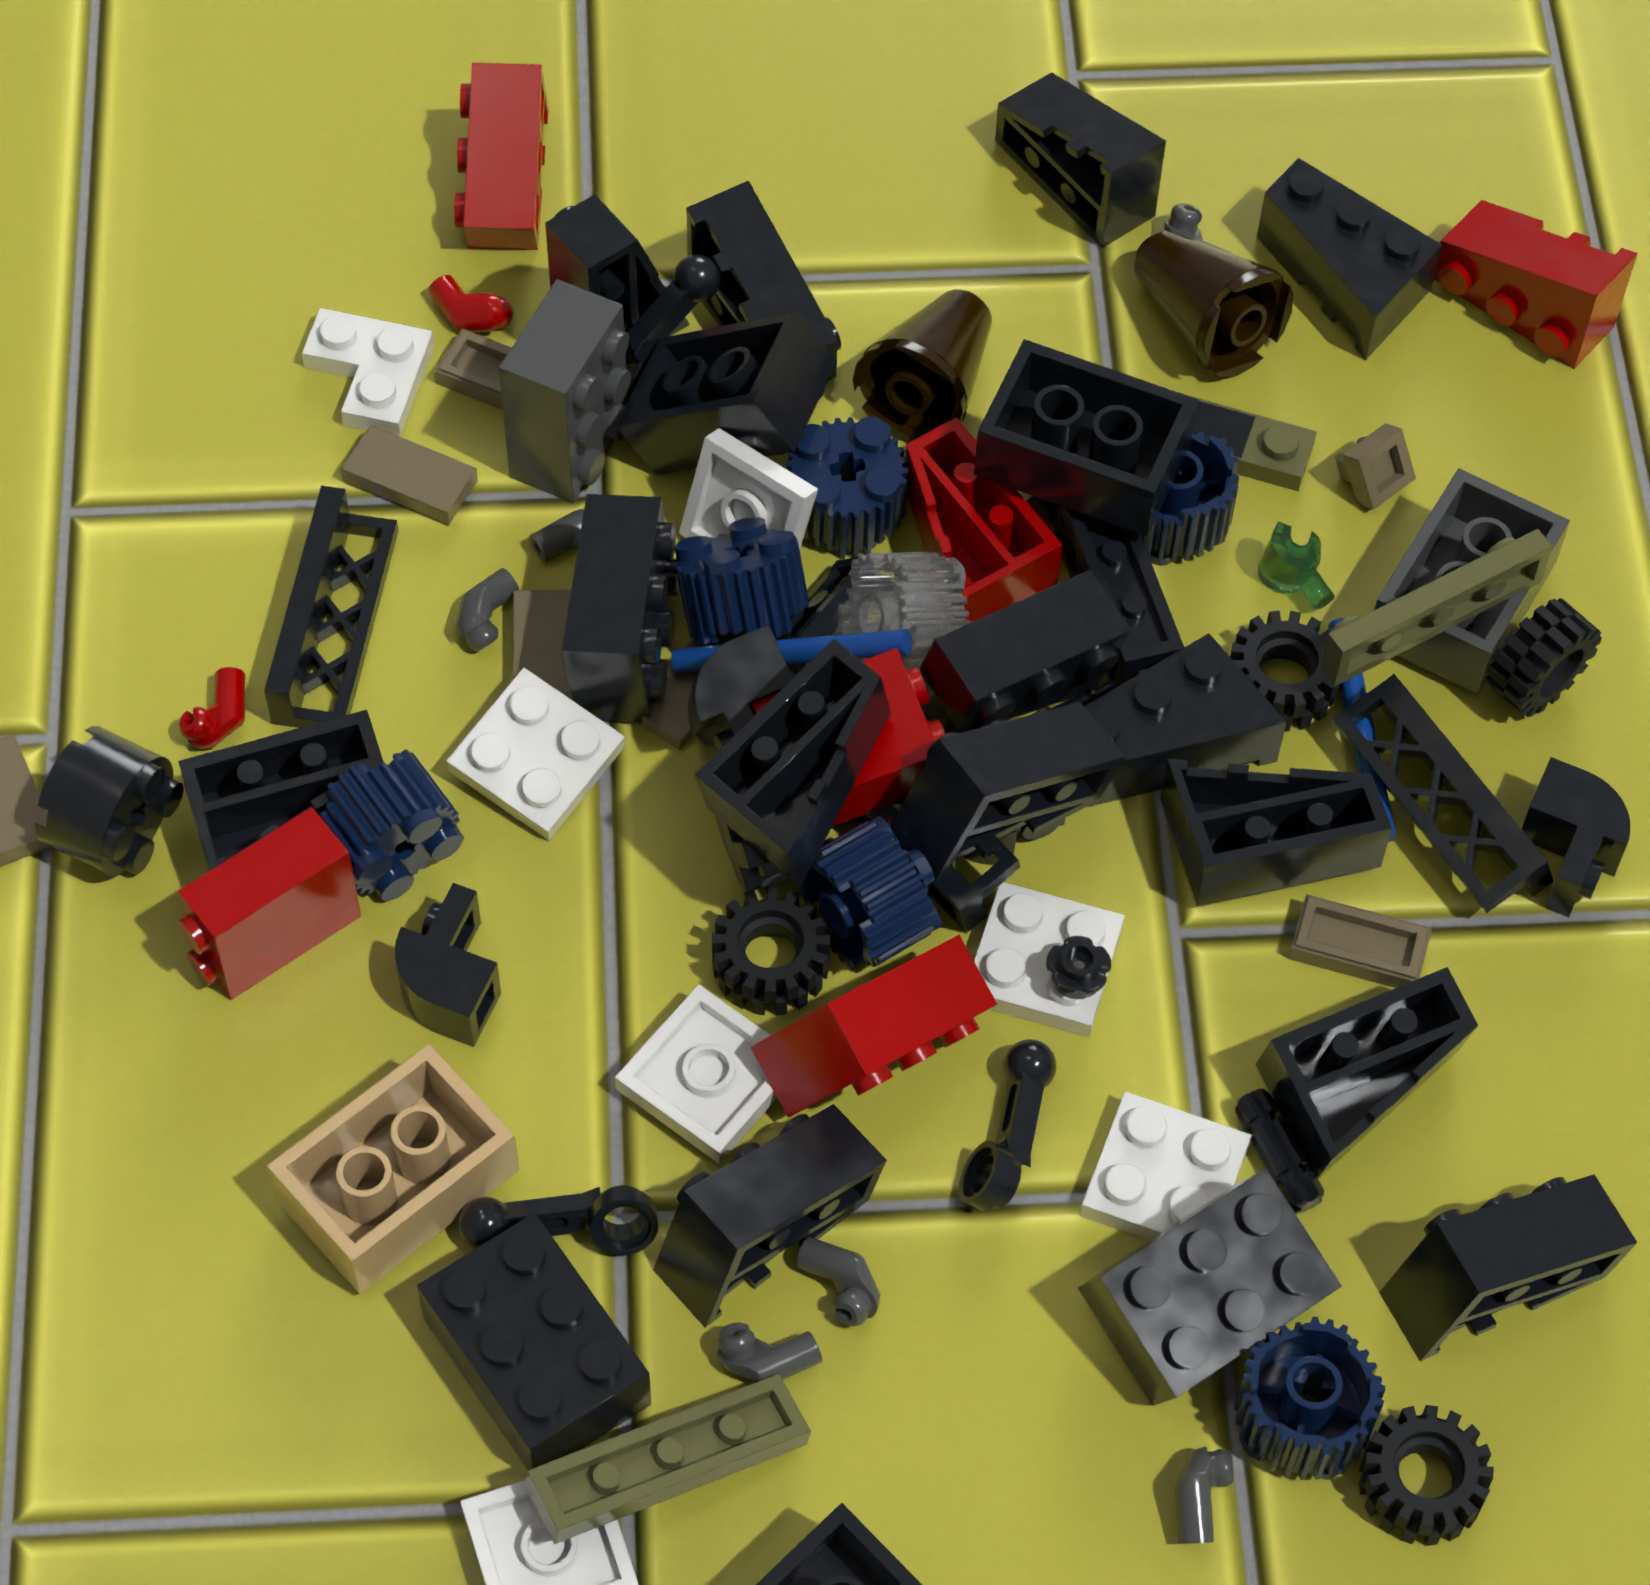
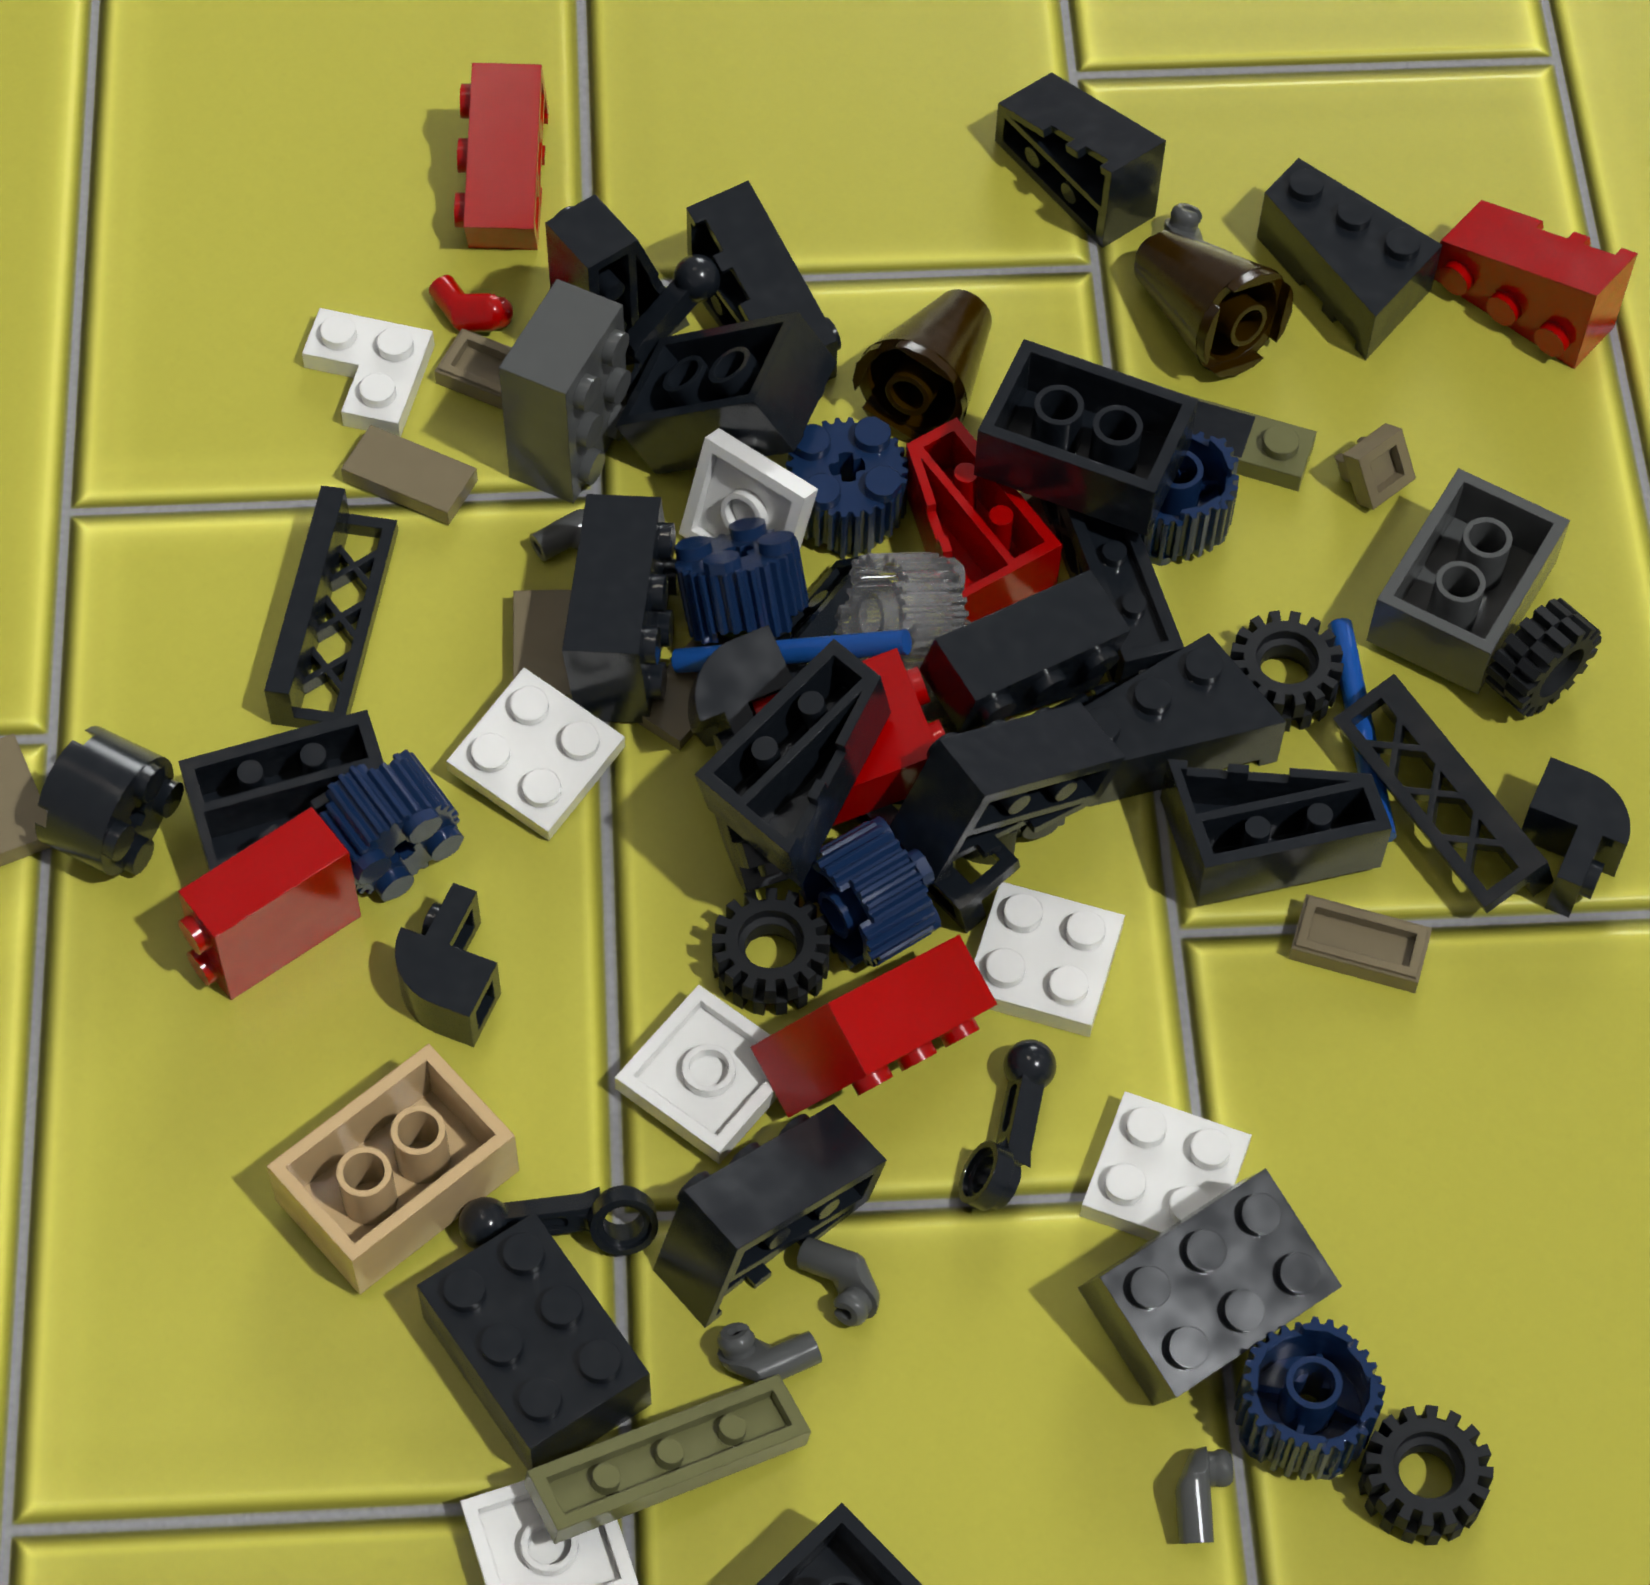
(212, 725): red arm -> none
(477, 607): dark grey arm -> none
(1078, 982): black plate -> none
(1279, 1150): black axle -> none
(1293, 567): clear green piece -> none
(1362, 1063): black wedge -> none
(1502, 573): olive plate -> none
(1503, 1257): black wedge -> none

